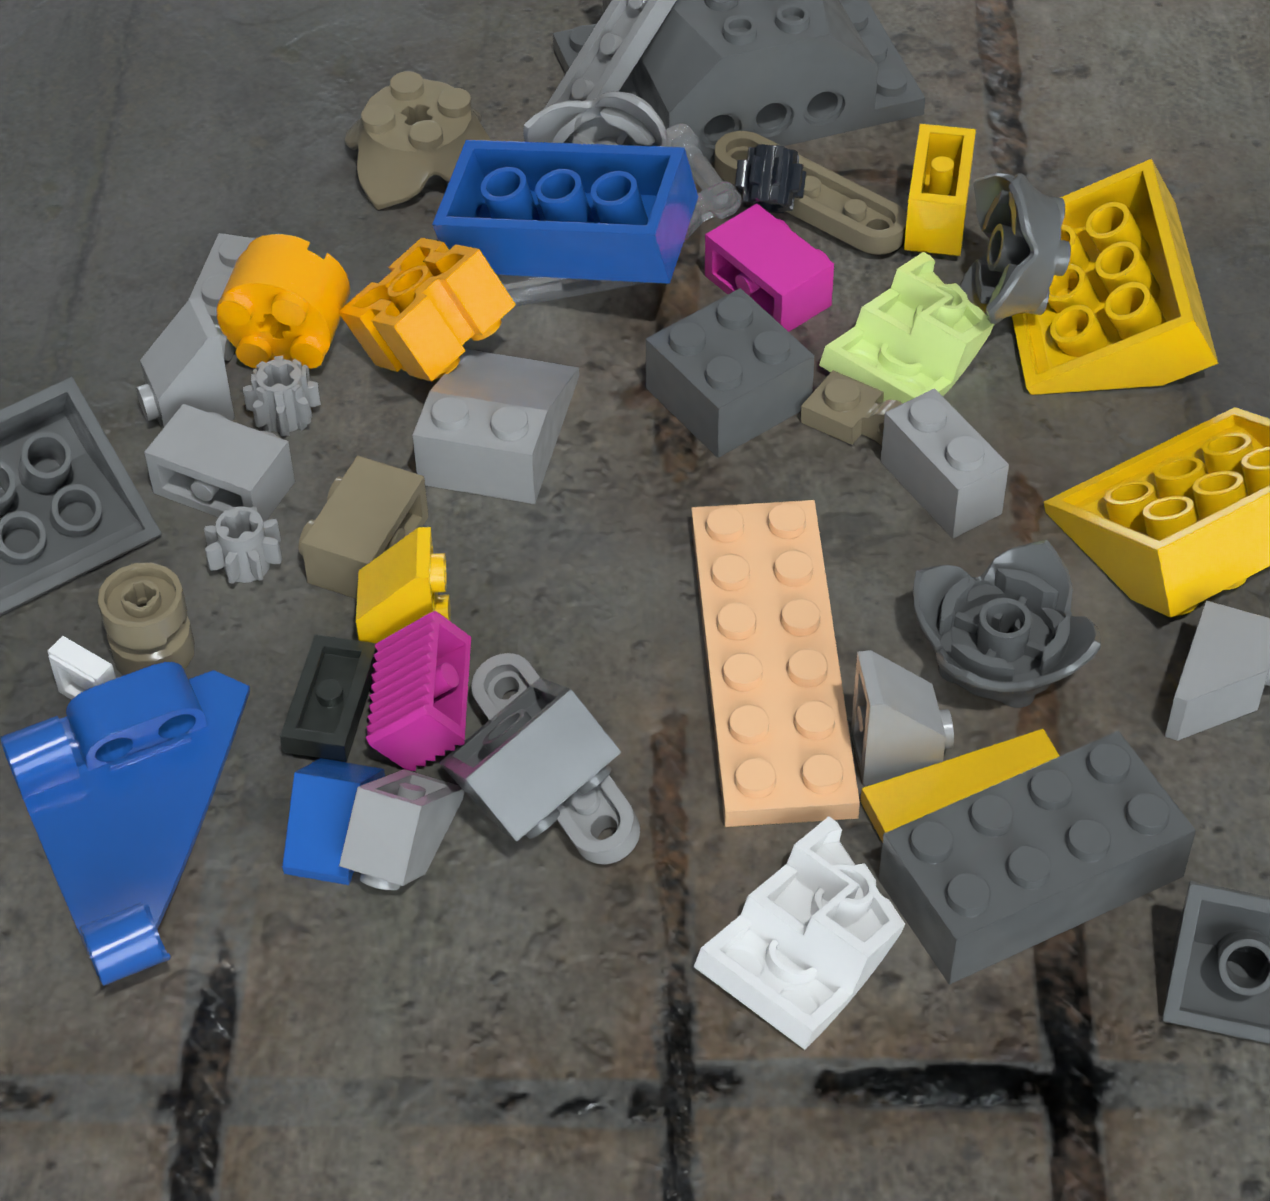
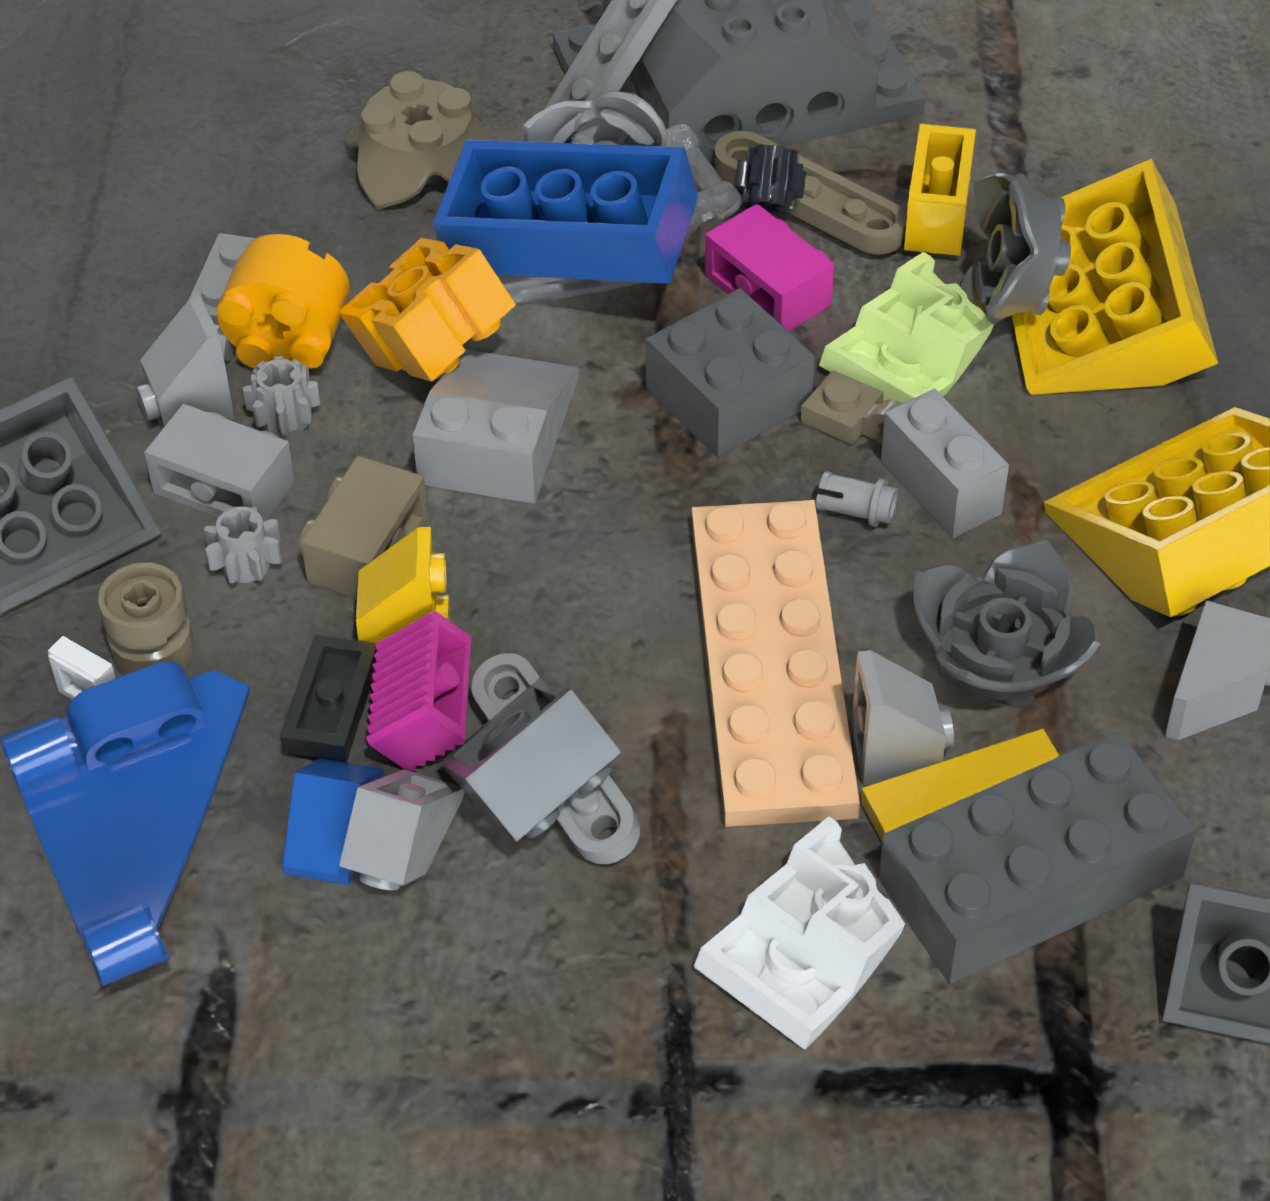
(860, 498): none -> light grey pin

